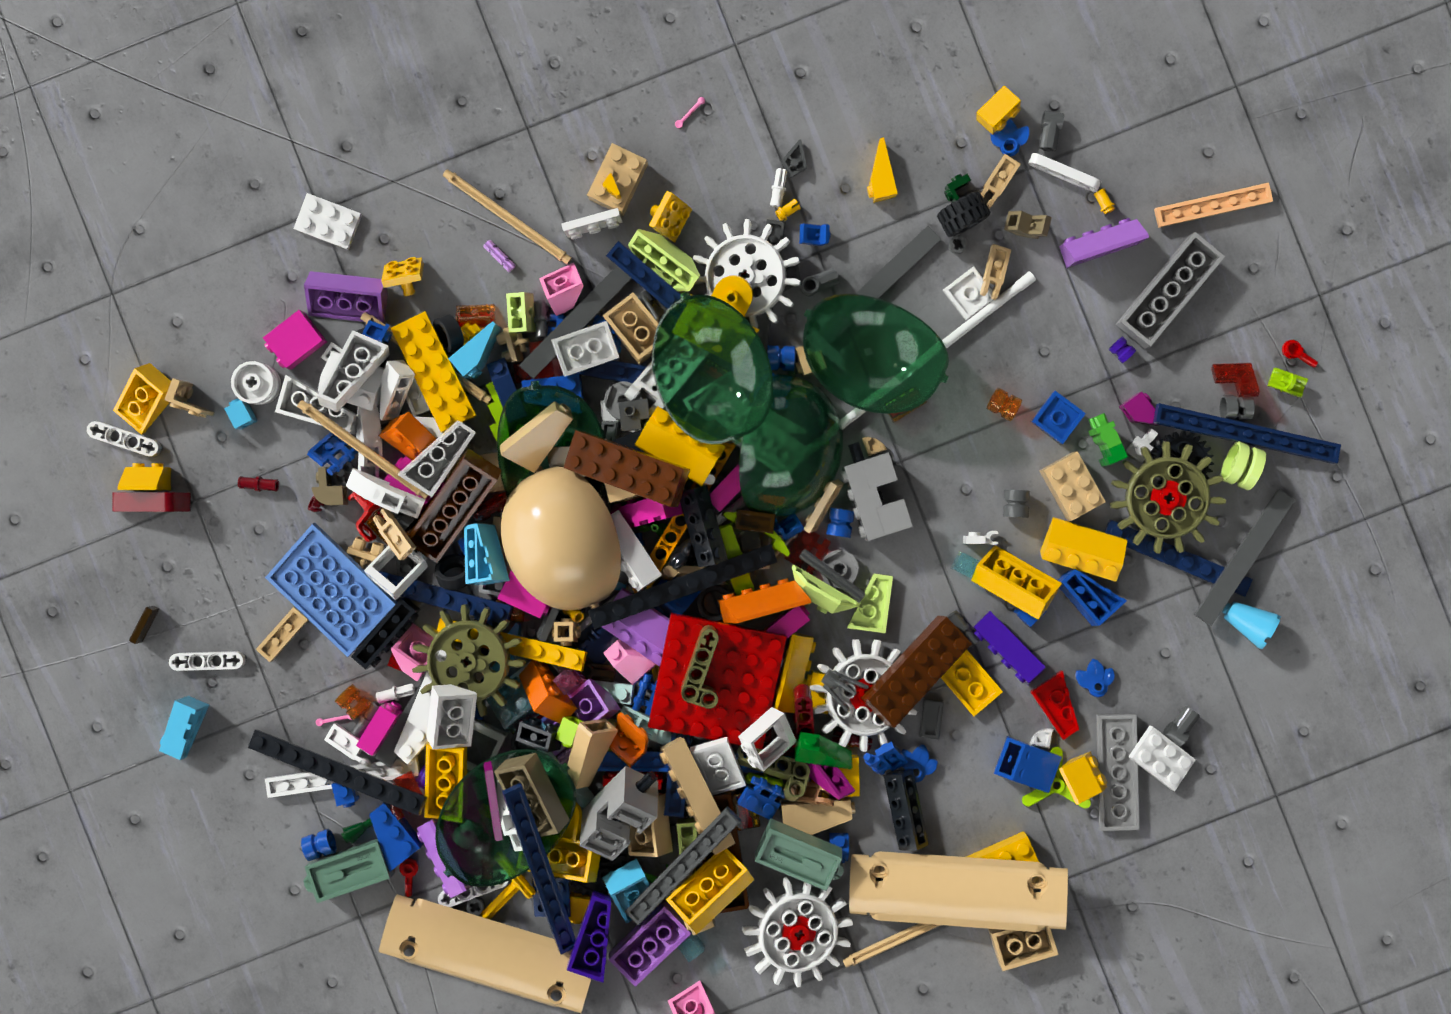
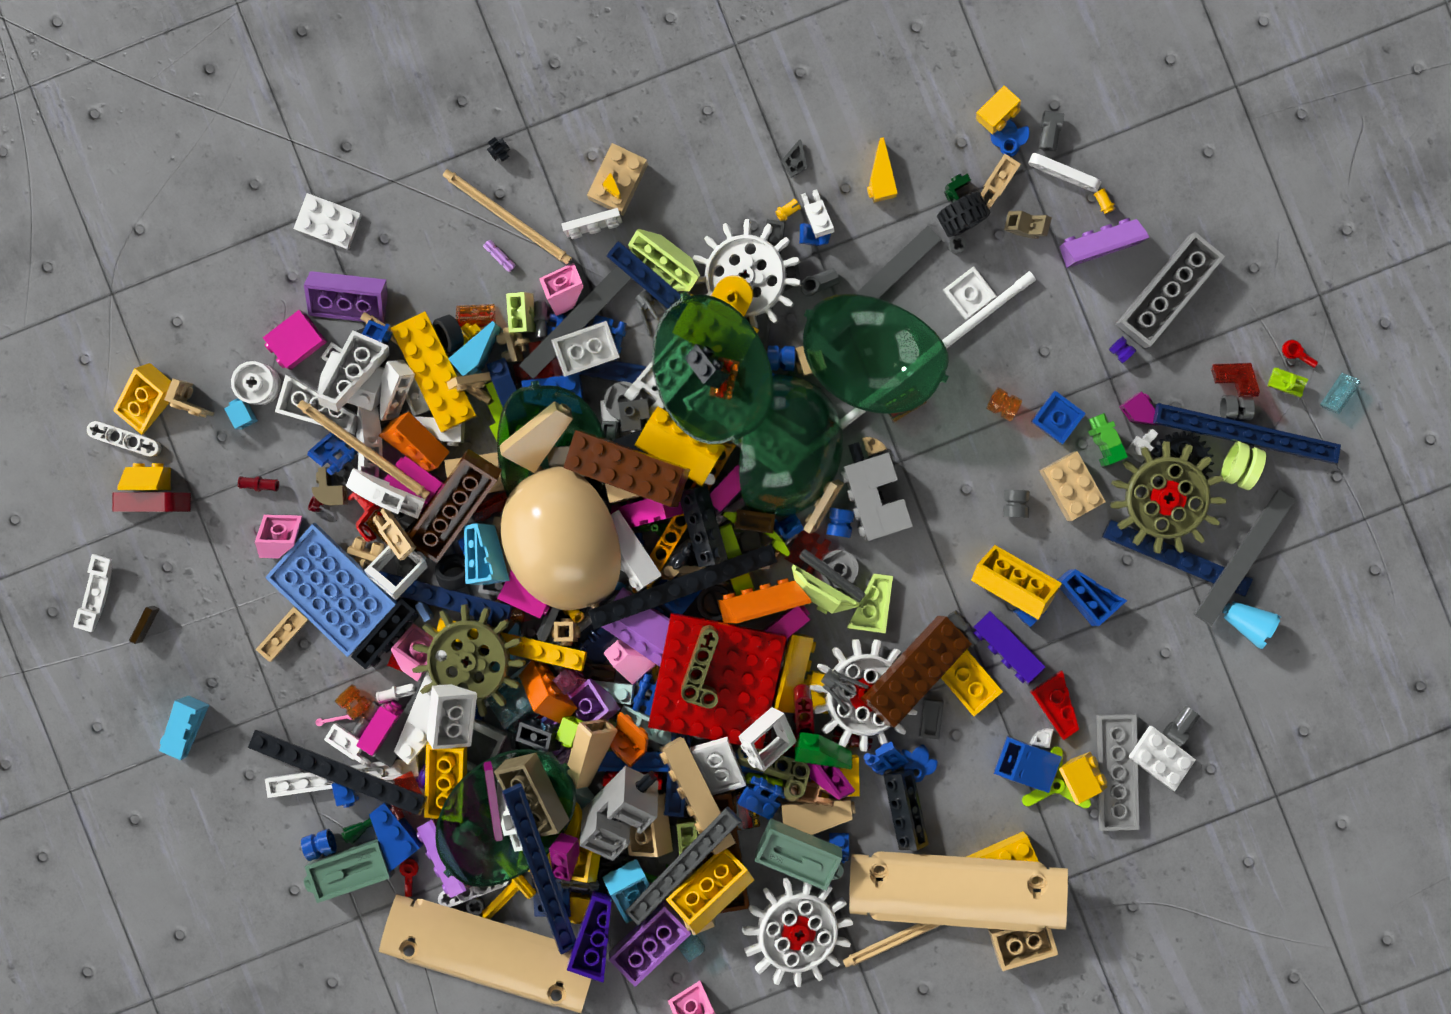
(96, 593): none -> white slope
(207, 663): white beam -> none
(277, 535): none -> bright pink slope
(403, 274): yellow plate -> none
(424, 611): none -> light blue tile
(437, 460): white wedge -> none
(463, 382): none -> tan plate
(498, 149): none -> black gear
(564, 856): none -> magenta slope
(578, 885): none -> dark grey axle
(633, 327): tan slope -> none
(670, 216): yellow plate -> none
(679, 123): bright pink hinge -> none
(707, 366): none -> black brick
(726, 389): none -> clear orange slope
(778, 188): white axle -> none
(817, 215): none -> white hinge
(964, 564): clear light blue brick -> none
(975, 538): white plate -> none
(995, 270): tan hinge -> none
(1084, 549): yellow slope -> none
(1095, 675): blue plate -> none
(1213, 205): light nougat plate -> none
(1340, 393): none -> clear light blue plate

